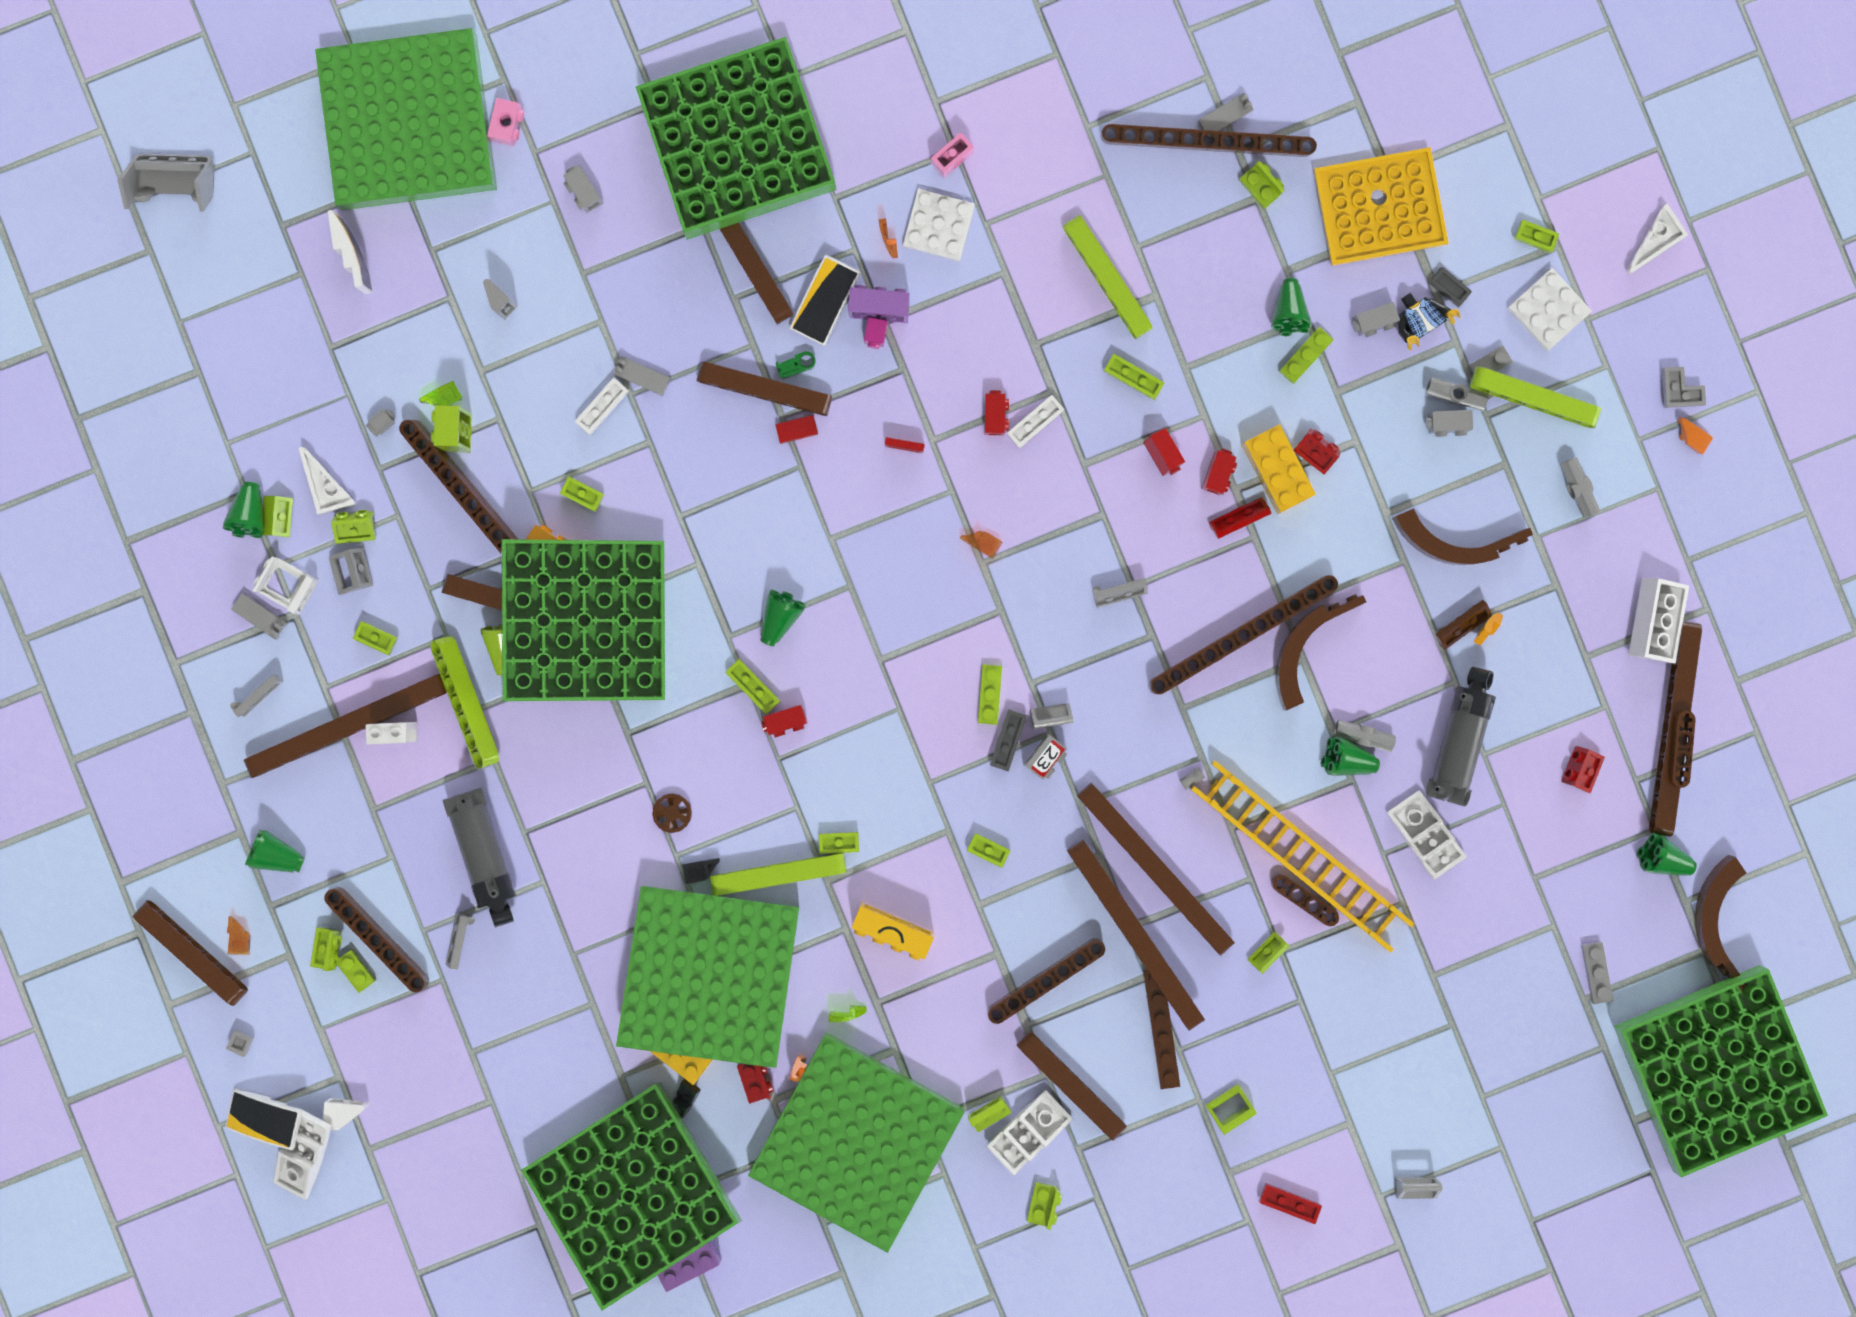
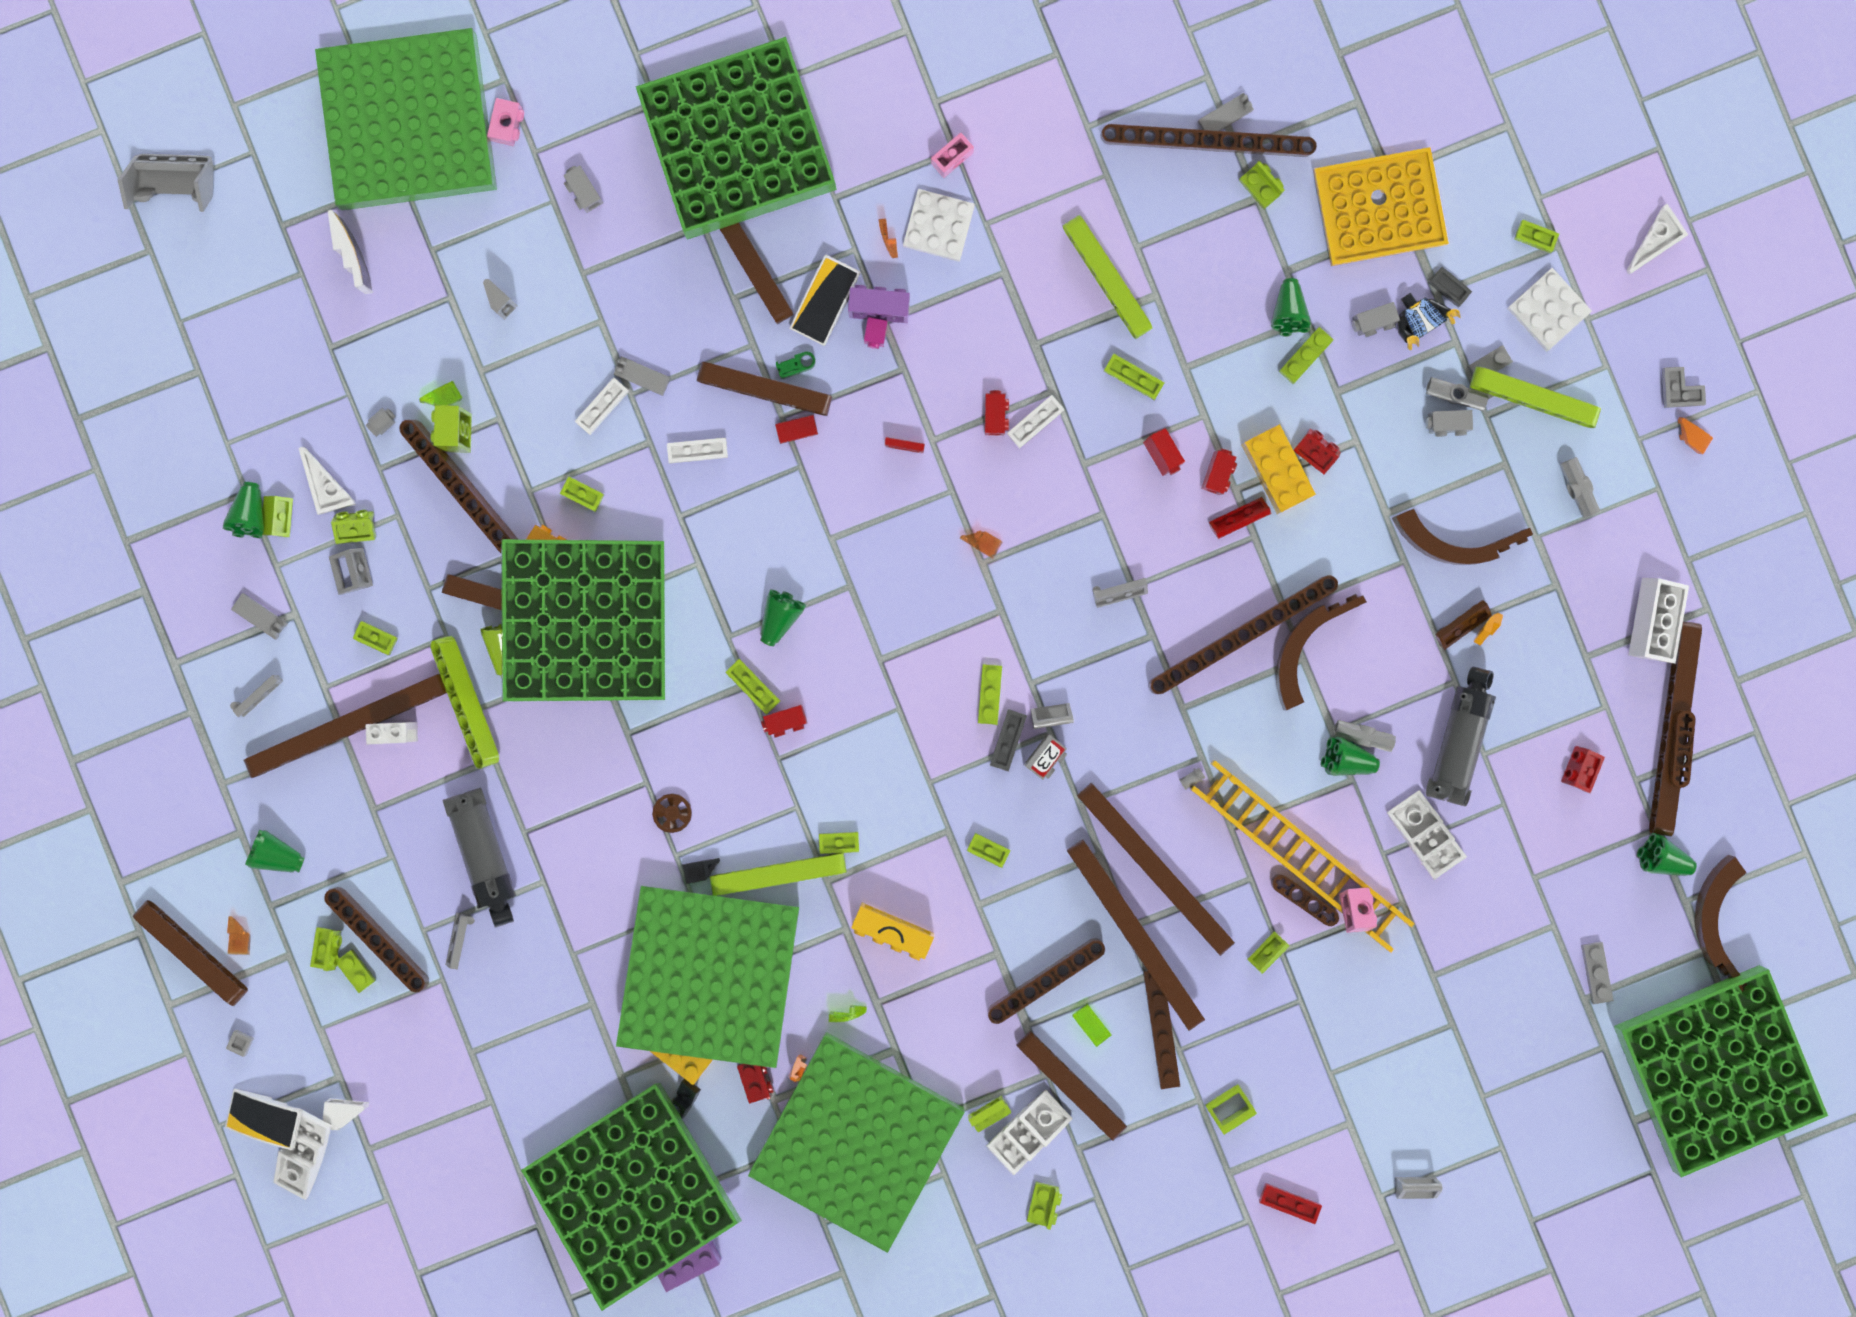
(300, 595): white window -> none
(697, 450): none -> white plate
(1091, 1025): none -> clear neon green tile
(1353, 919): none -> bright pink brick

